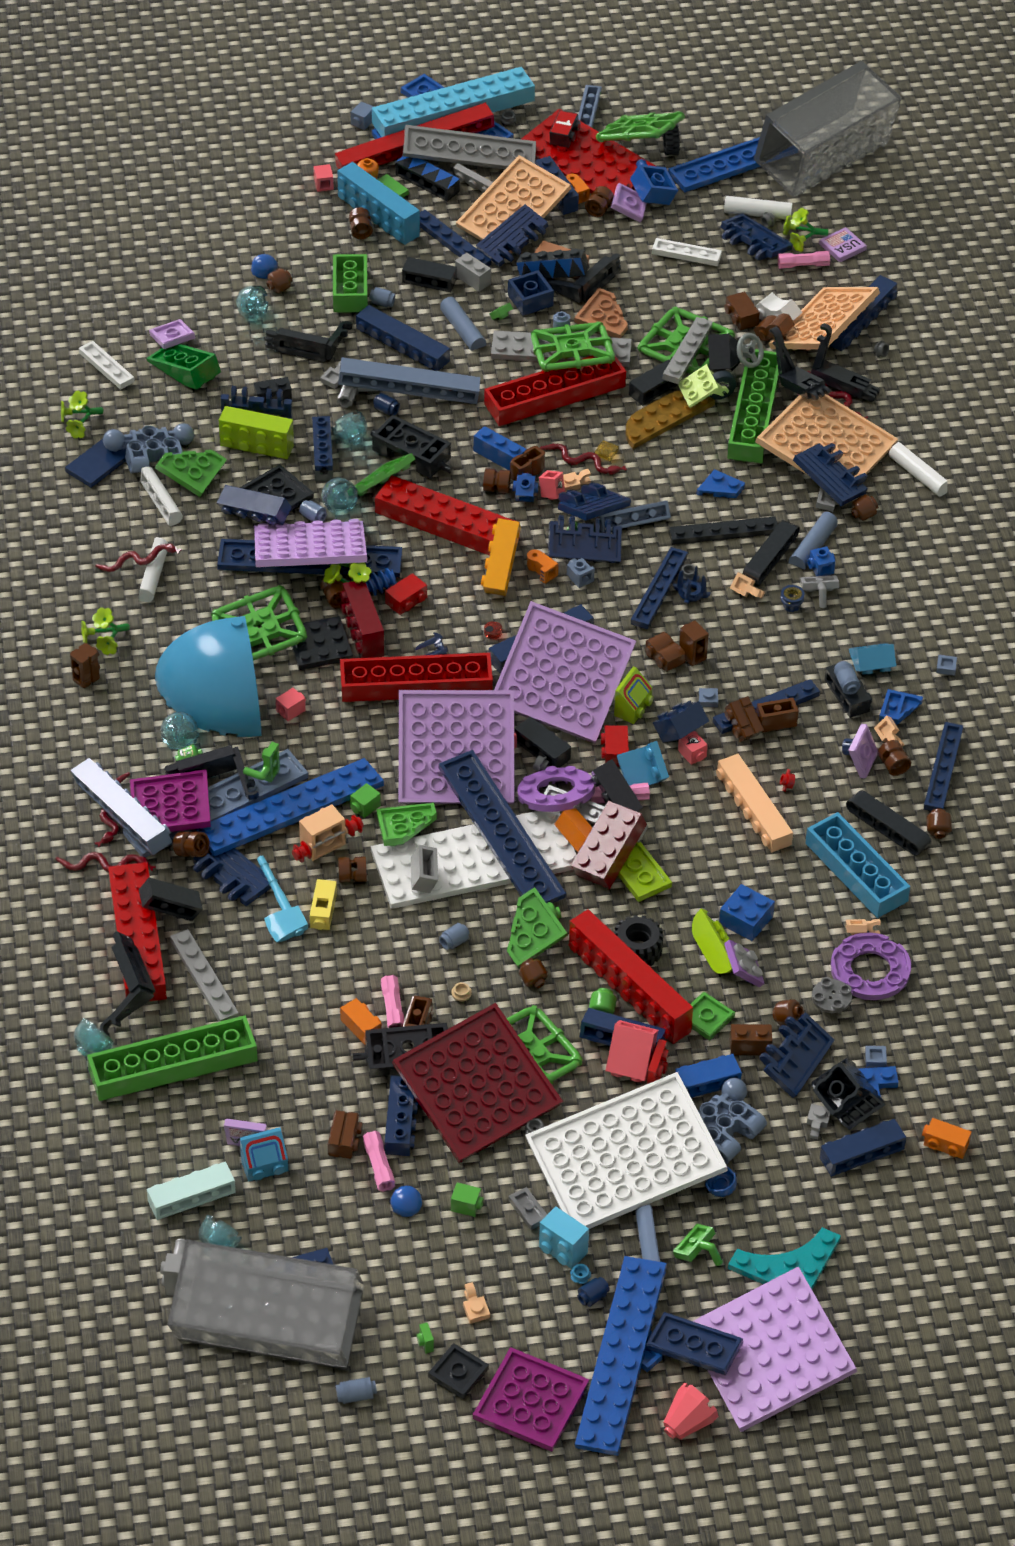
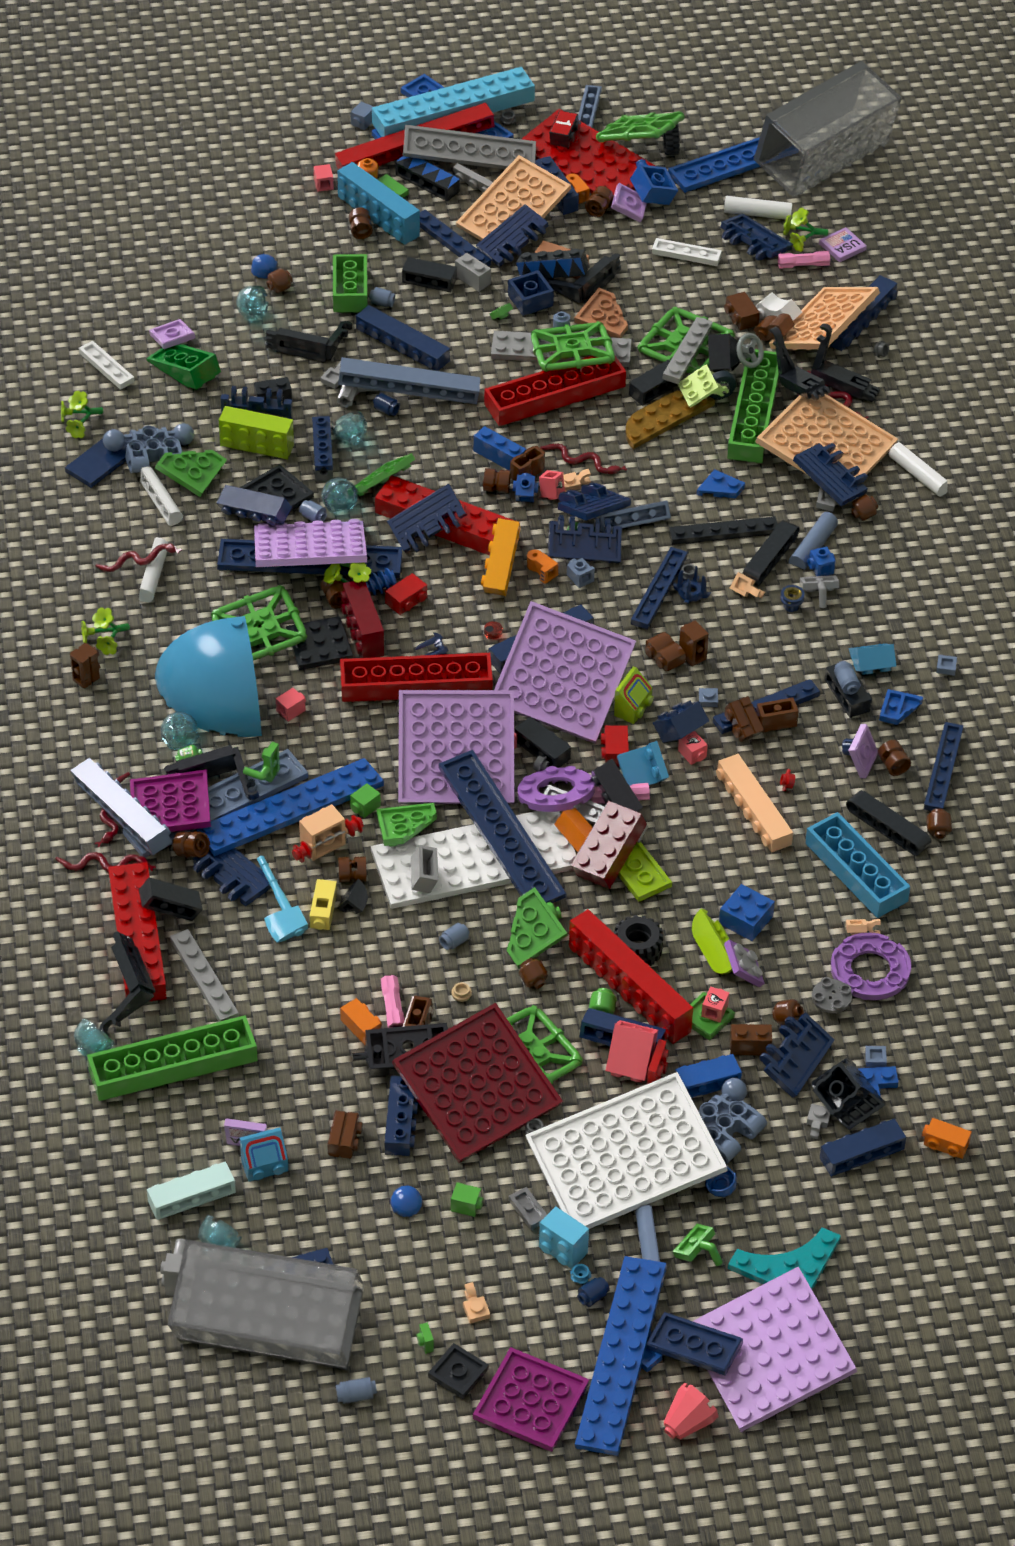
(355, 898): none -> black brick
(375, 1149): bright pink axle -> none
(425, 517): none -> dark blue hinge
(428, 449): black brick -> none
(462, 323): sand blue brick -> none
(607, 450): clear yellow tile -> none
(715, 1004): none -> coral brick
(768, 220): dark grey plate -> none
(887, 730): light nougat plate -> none

